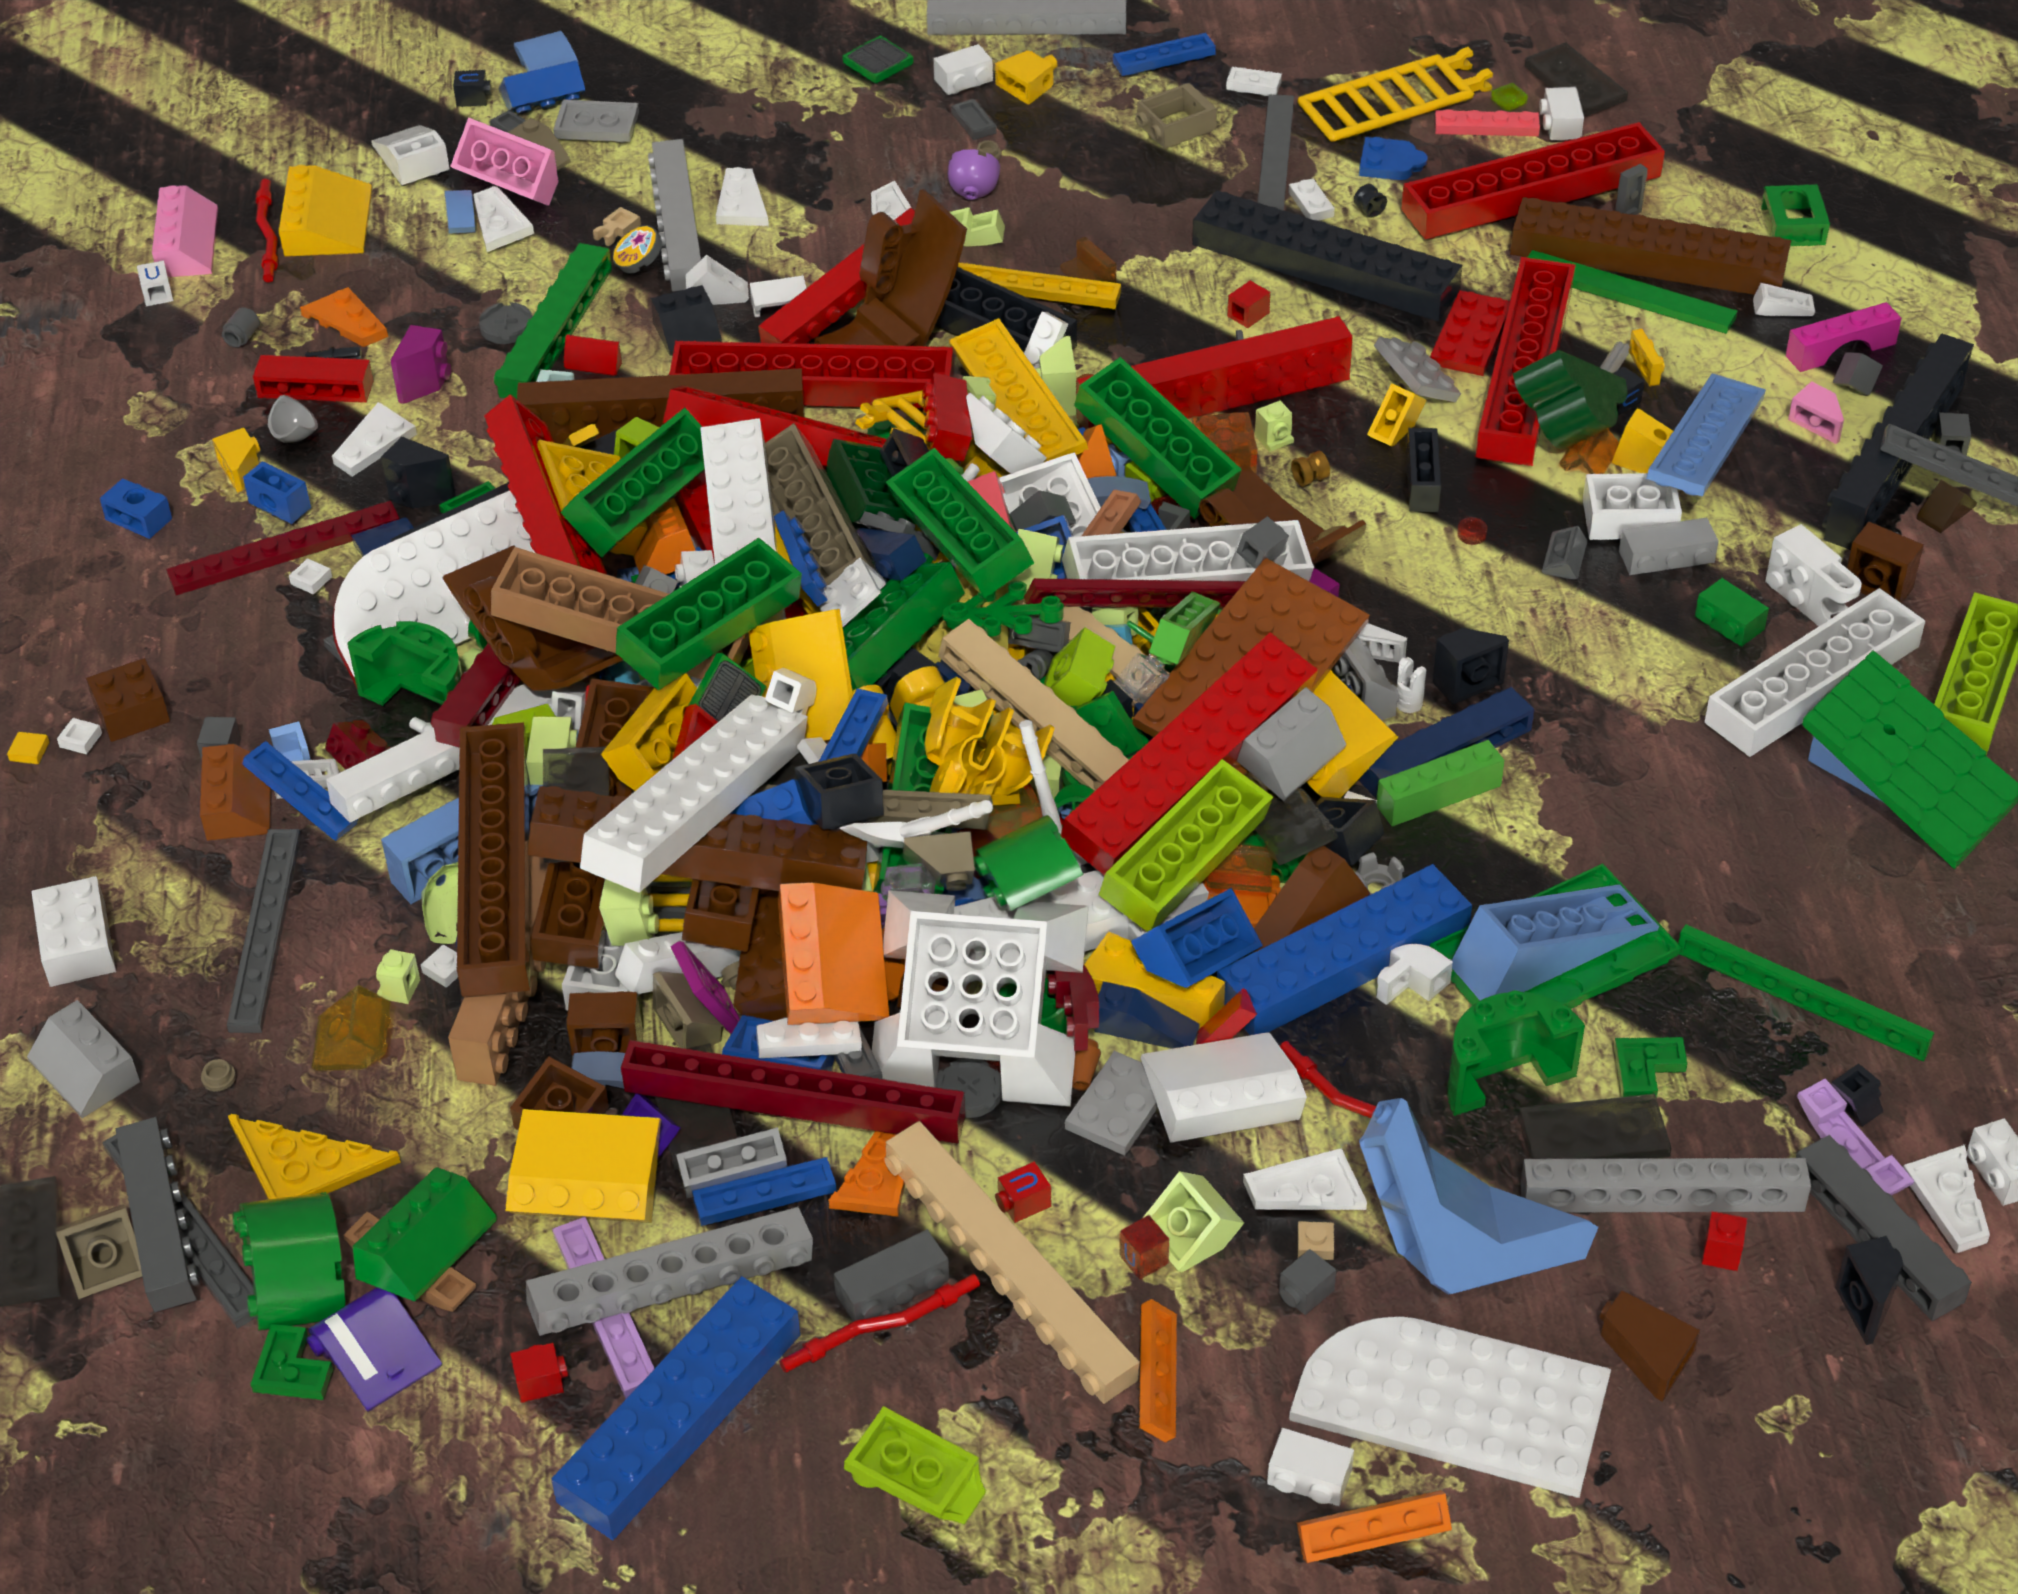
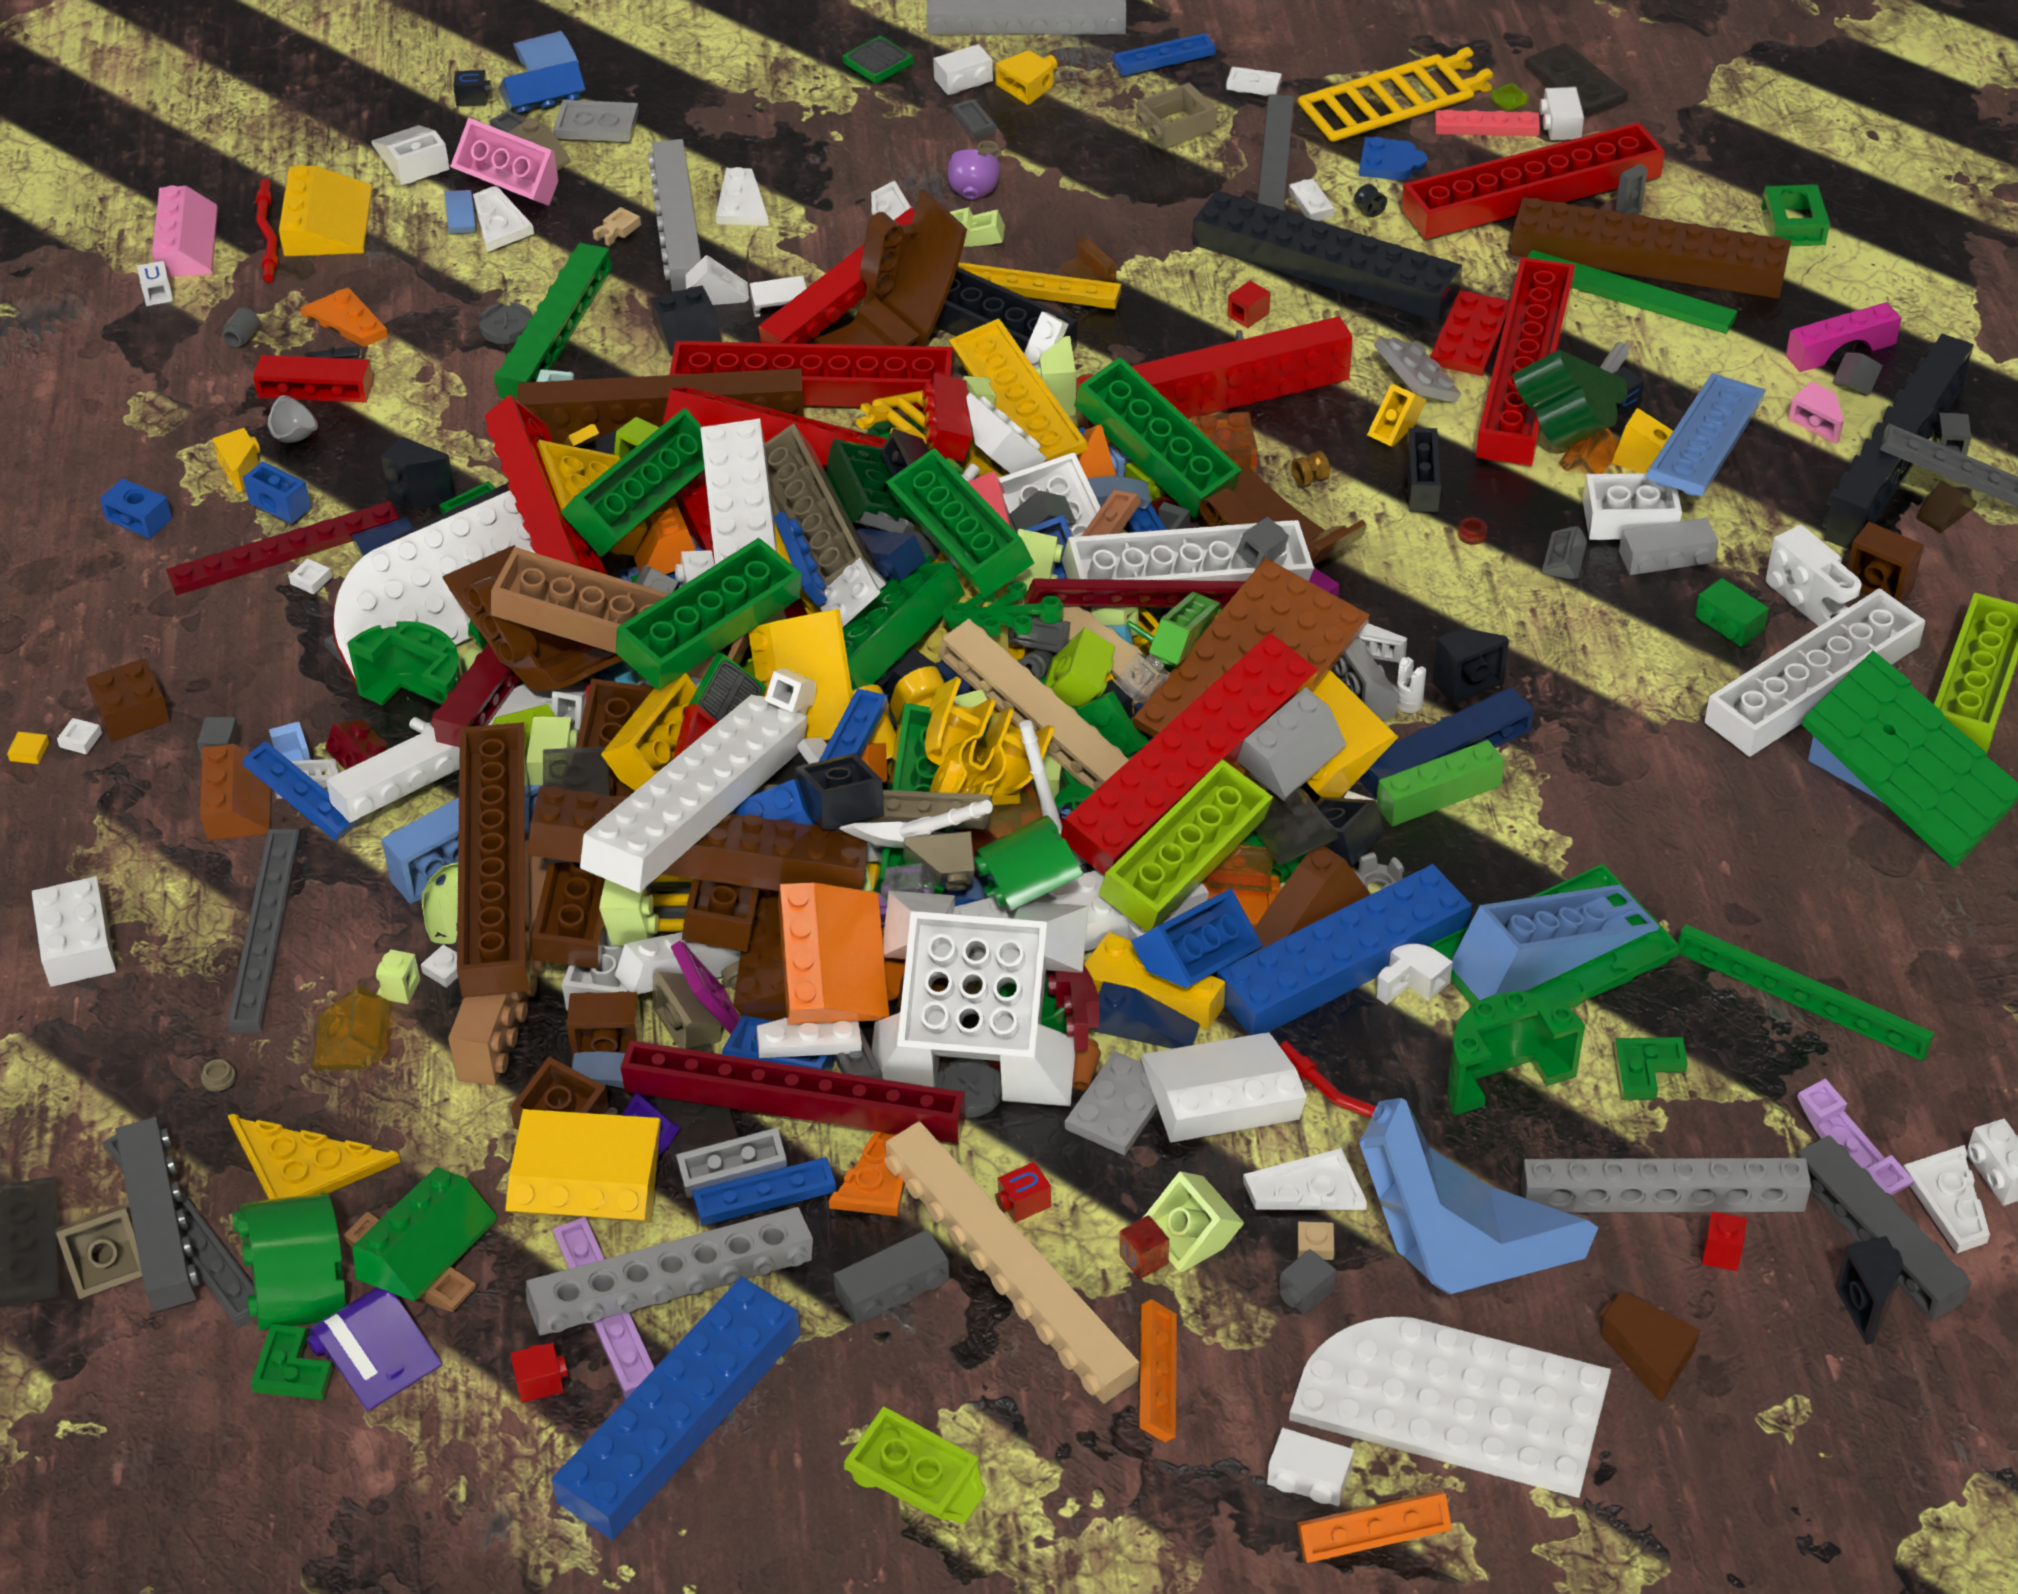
(82, 1060): light grey slope -> none
(372, 439): white wing -> none
(420, 363): magenta slope -> none
(592, 355): red slope -> none
(637, 249): tile -> none
(816, 1348): red bar -> none
(1228, 1019): red slope -> none
(1274, 426): yellowish green brick -> none
(1596, 1129): clear smoke plate -> none
(1646, 357): yellow plate -> none
(1782, 302): white slope -> none
(1861, 1094): black brick -> none

